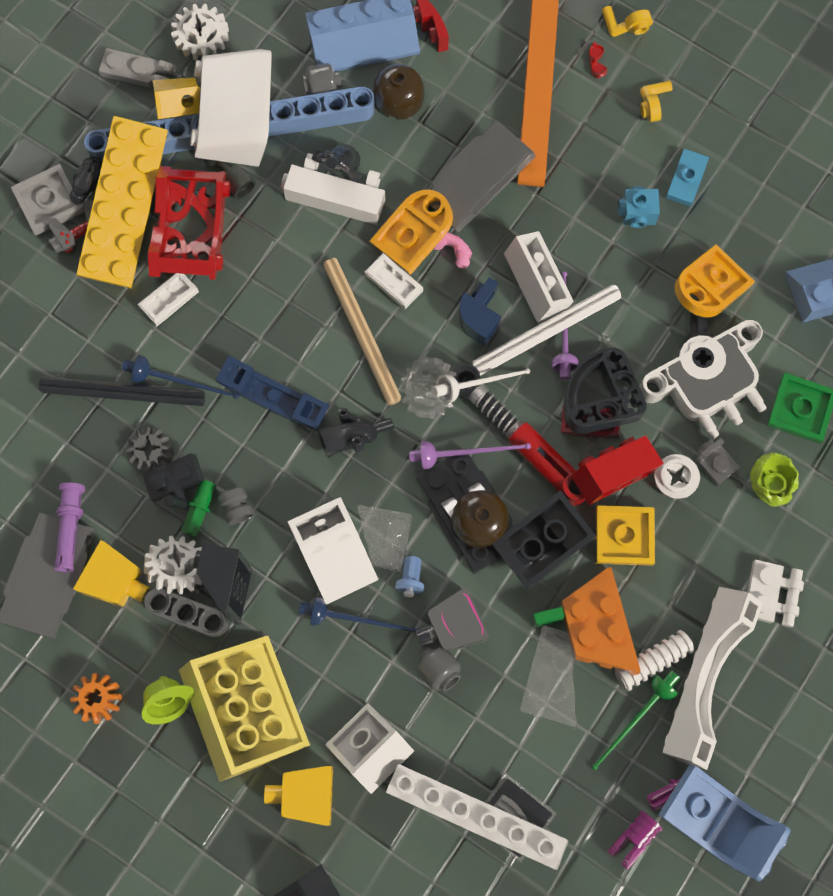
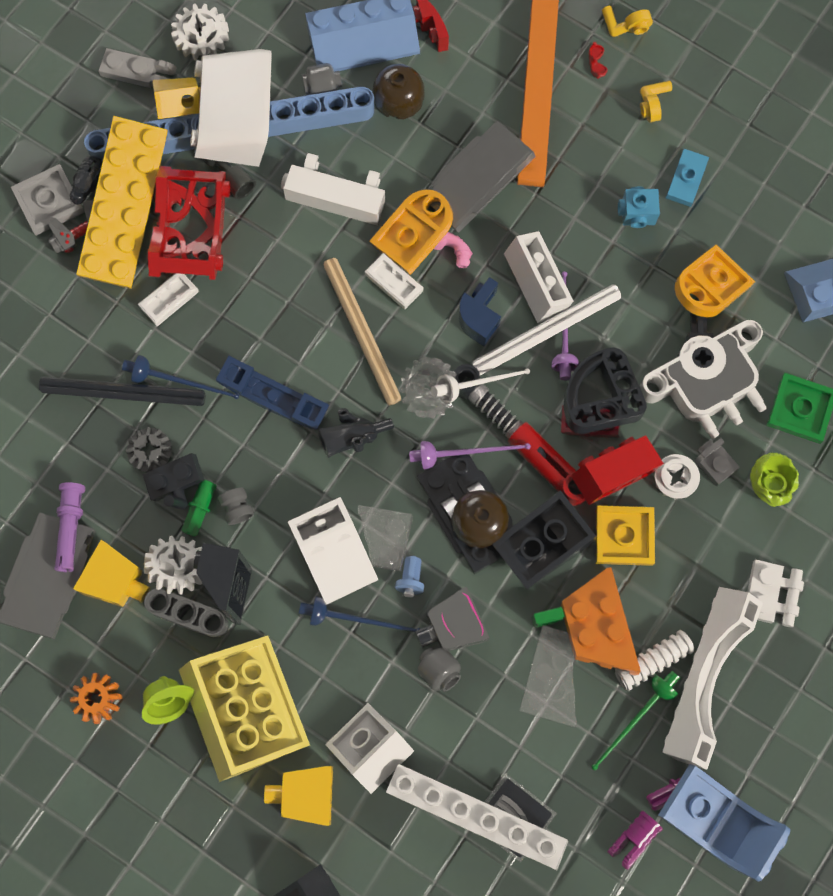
(342, 159): black piece -> none

